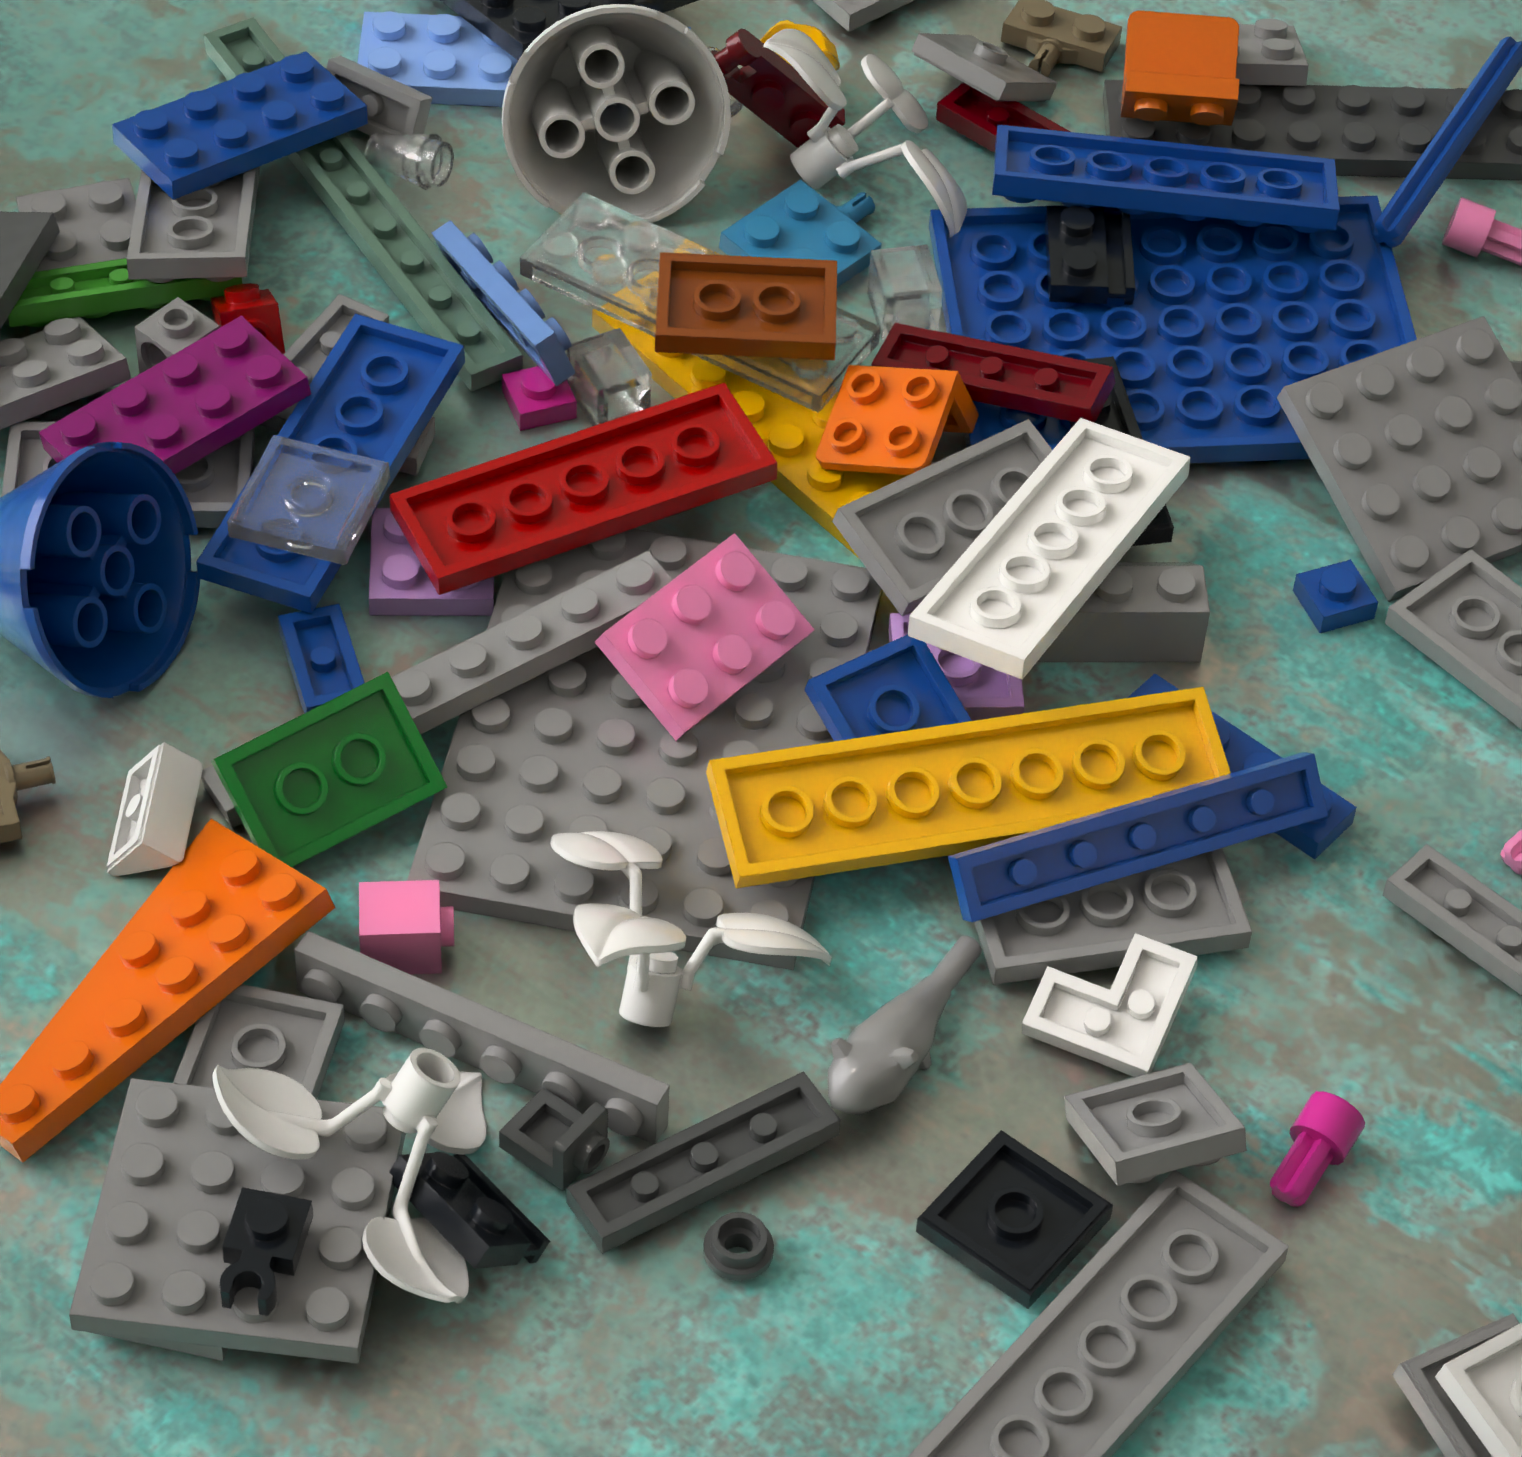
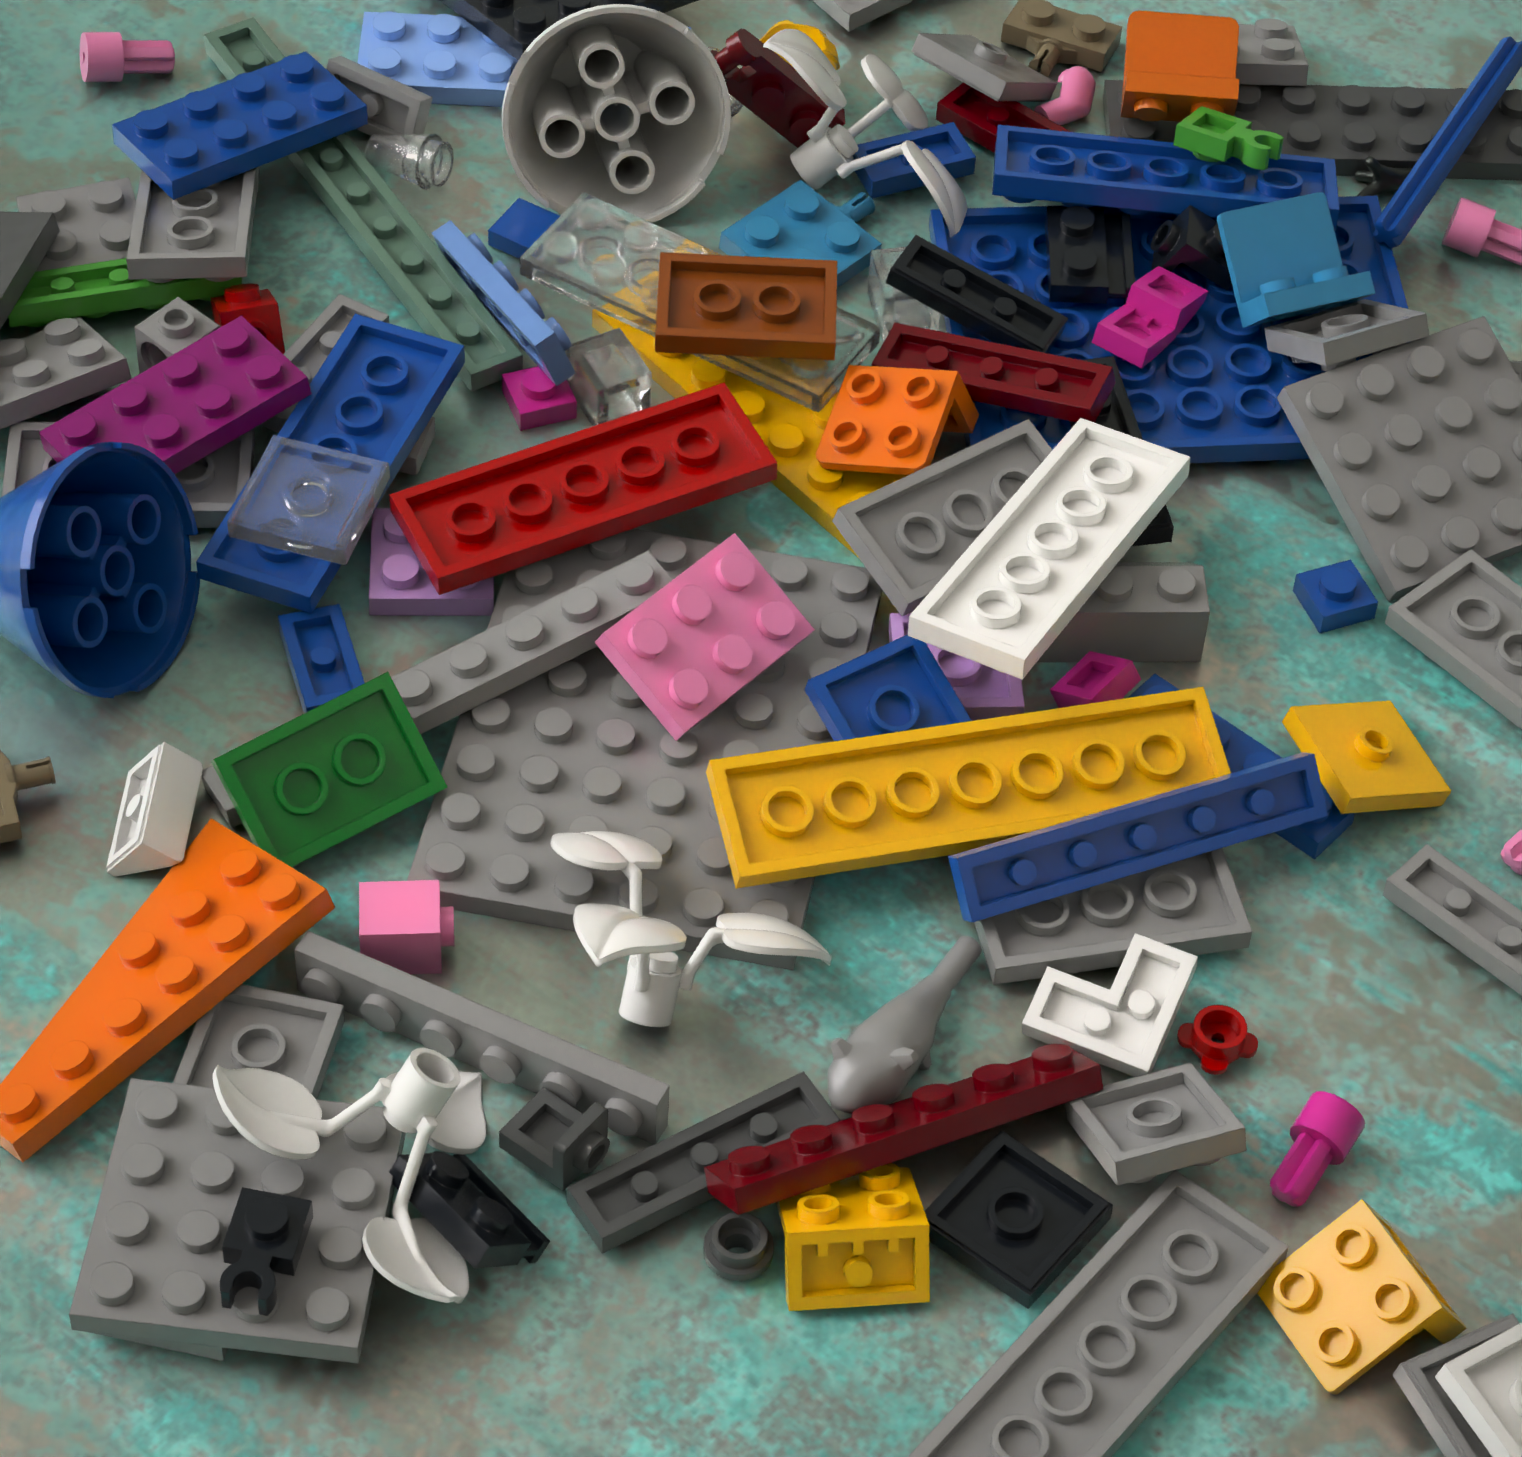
(108, 57): none -> bright pink piece
(520, 227): none -> blue tile
(857, 1242): none -> yellow bracket
(891, 1132): none -> dark red plate
(898, 175): none -> blue plate
(974, 298): none -> black tile
(1075, 97): none -> bright pink arm
(1095, 680): none -> dark pink plate
(1151, 318): none -> dark pink slope
(1194, 241): none -> black bracket
(1219, 136): none -> bright green plate
(1221, 1024): none -> red plate
(1287, 260): none -> dark azure bracket
(1346, 333): none -> light grey plate
(1355, 1298): none -> yellow bracket
(1367, 756): none -> yellow plate
(1381, 178): none -> pearl dark grey bar

